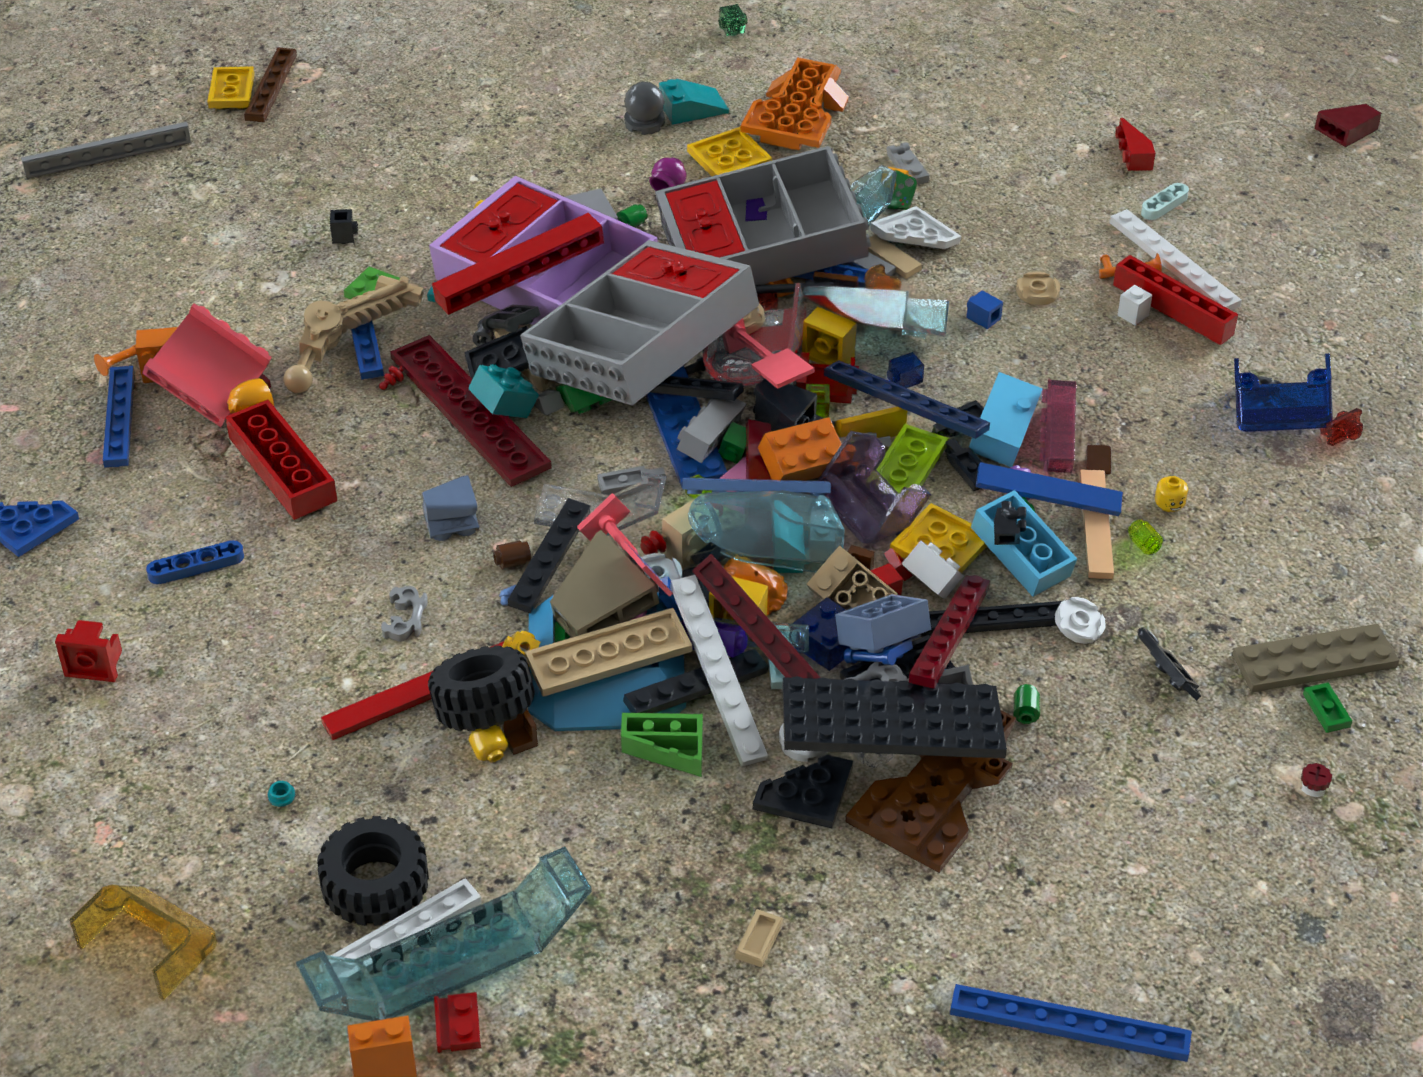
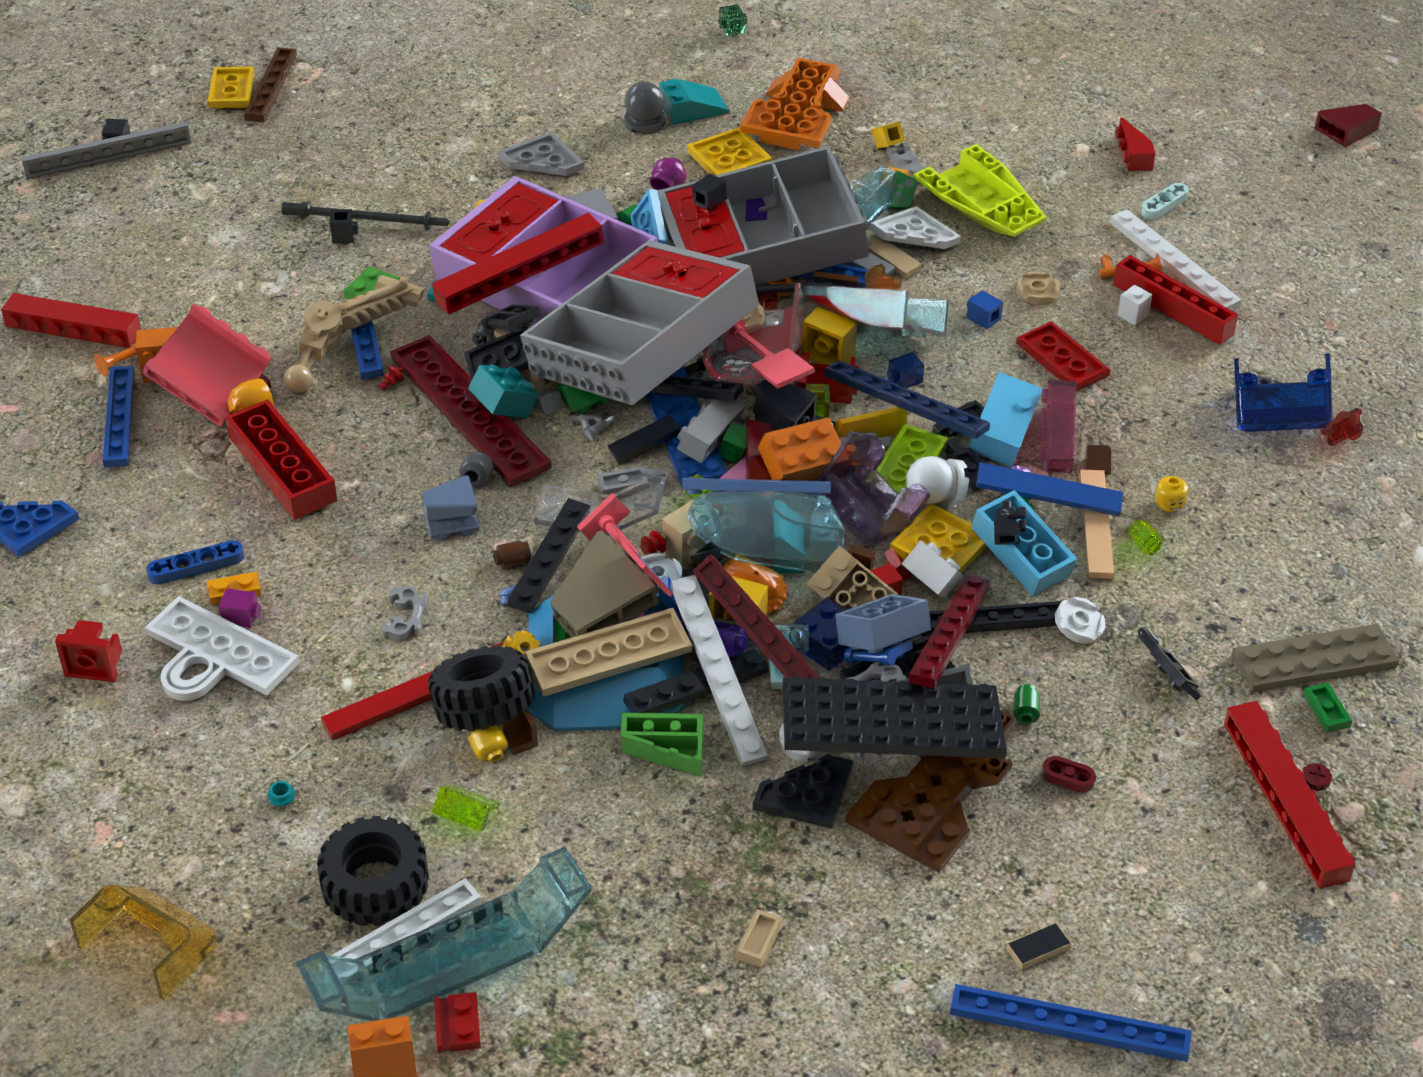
(71, 320): none -> red brick
(115, 128): none -> black brick
(220, 646): none -> white plate
(239, 607): none -> magenta brick
(243, 582): none -> light orange plate
(305, 210): none -> pearl dark grey bar
(463, 806): none -> clear neon green panel
(478, 468): none -> dark grey head
(542, 155): none -> light grey plate
(597, 422): none -> light grey piece
(644, 439): none -> black tile
(648, 216): none -> medium azure plate
(709, 192): none -> black brick
(888, 134): none -> yellow brick
(941, 478): none -> white tile
(984, 192): none -> neon yellow wedge
(1038, 946): none -> black tile
(1062, 355): none -> red tile
(1069, 774): none -> dark red plate
(1289, 795): none -> red brick

